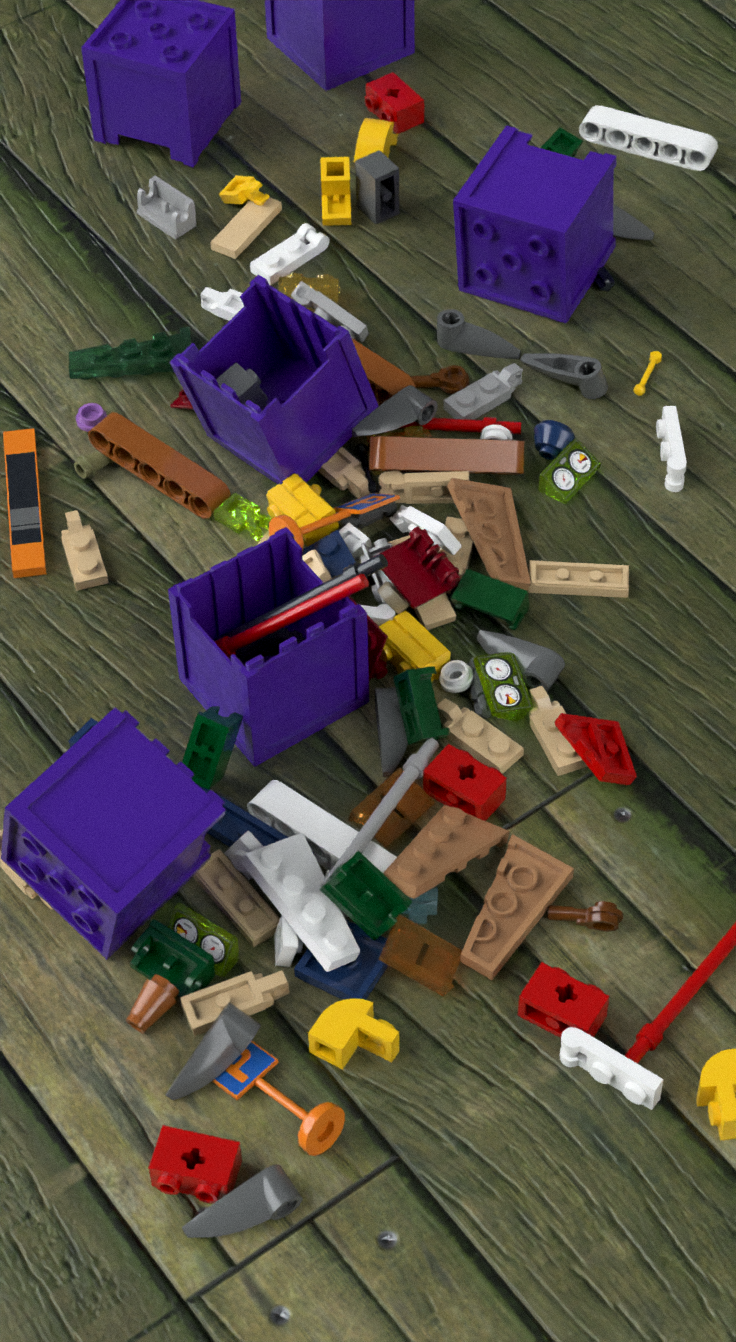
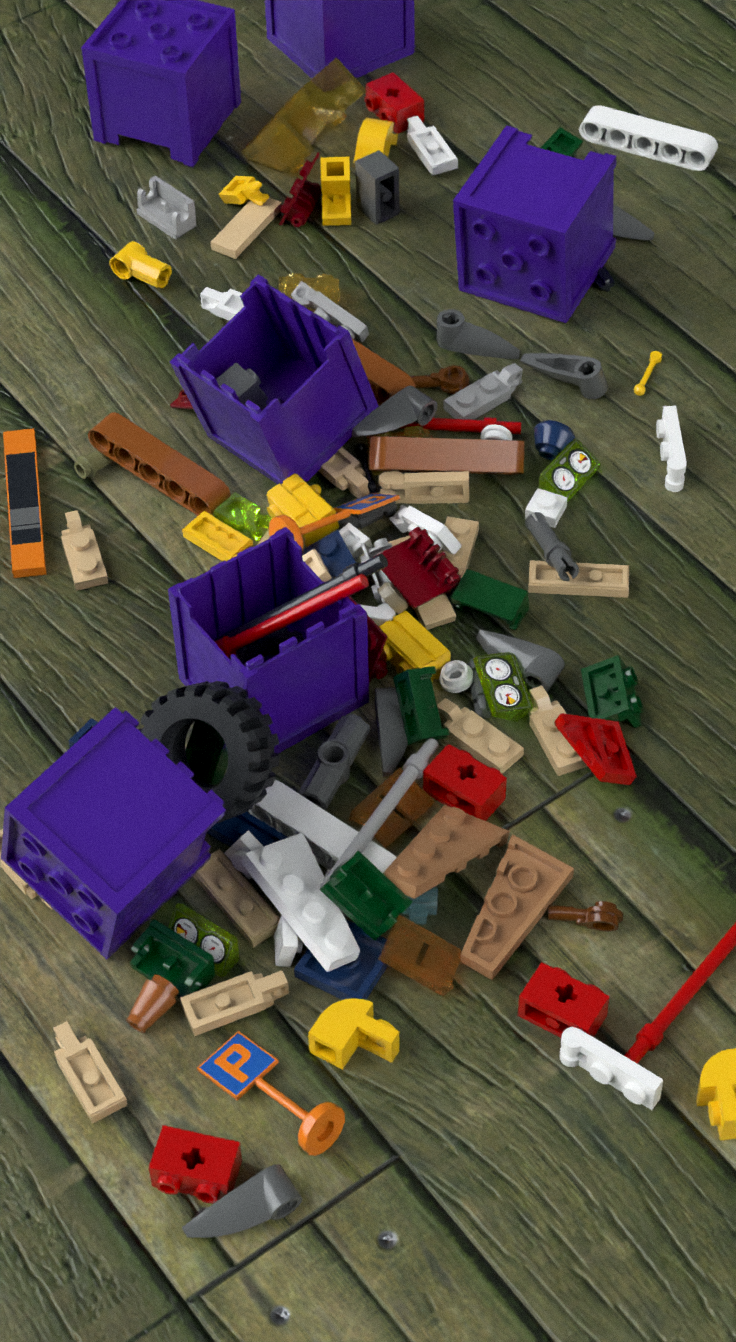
(88, 1074): none -> tan hinge
(89, 416): medium lavender plate -> none
(129, 357): clear green wing -> none
(135, 262): none -> yellow piece
(216, 537): none -> yellow plate
(216, 1052): dark grey piece -> none
(241, 727): none -> black tyre
(290, 254): white plate -> none
(303, 118): none -> clear yellow windscreen
(304, 197): none -> dark red hinge
(334, 760): none -> dark grey piece
(430, 147): none -> white hinge
(493, 528): medium nougat wing -> none
(548, 504): none -> white plate
(555, 551): none -> dark grey pin
(612, 692): none -> dark green bracket

